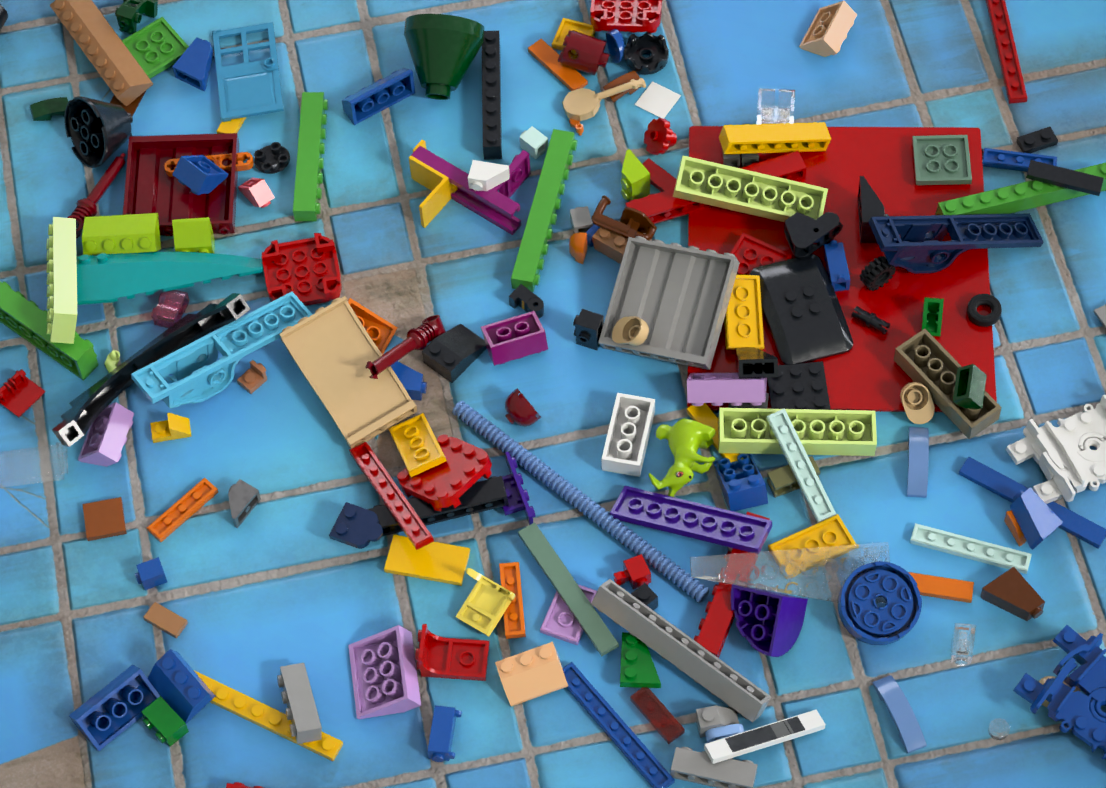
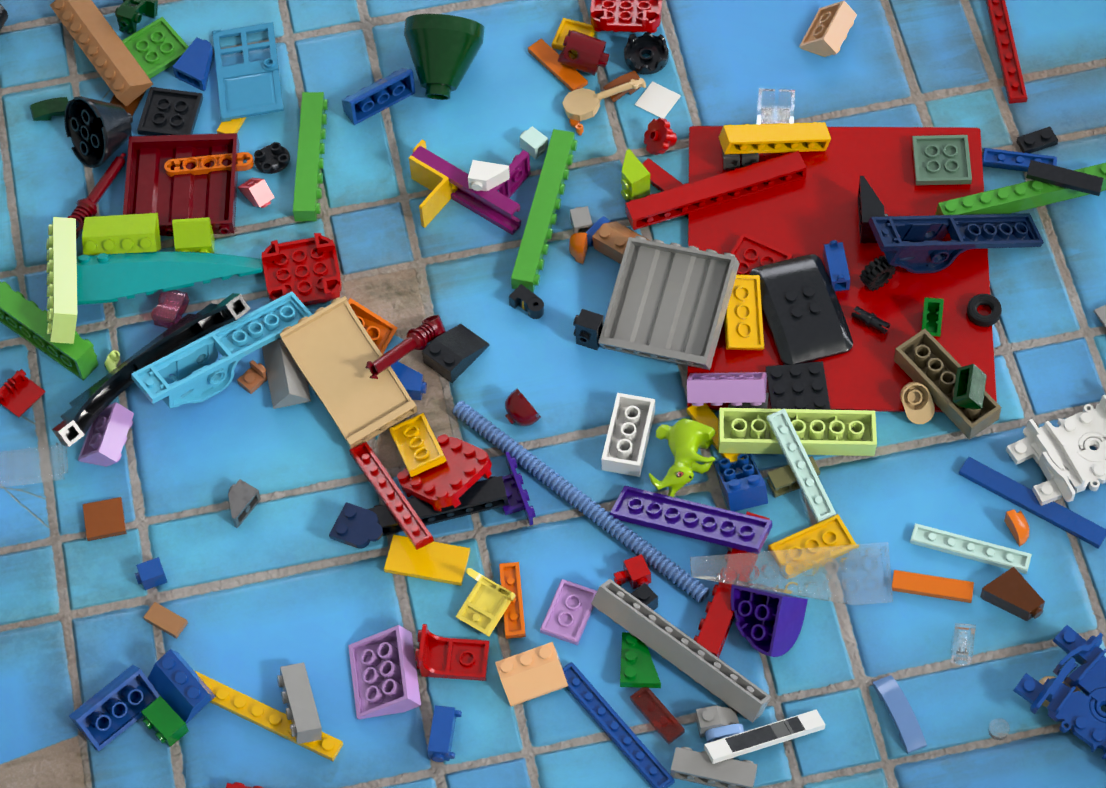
(169, 112): none -> black plate
(171, 429): yellow slope -> none
(182, 510): orange tile -> none
(199, 174): blue slope -> none
(284, 377): none -> light grey slope
(491, 96): black brick -> none
(514, 338): magenta slope -> none
(568, 589): sand green tile -> none
(615, 45): blue hat -> none
(630, 331): tan cap -> none
(631, 224): reddish brown piece -> none
(747, 190): yellowish green brick -> none
(755, 363): black slope -> none
(804, 231): black piece -> none
(873, 623): blue brick -> none
(918, 462): medium blue slope -> none
(1034, 517): slope -> none

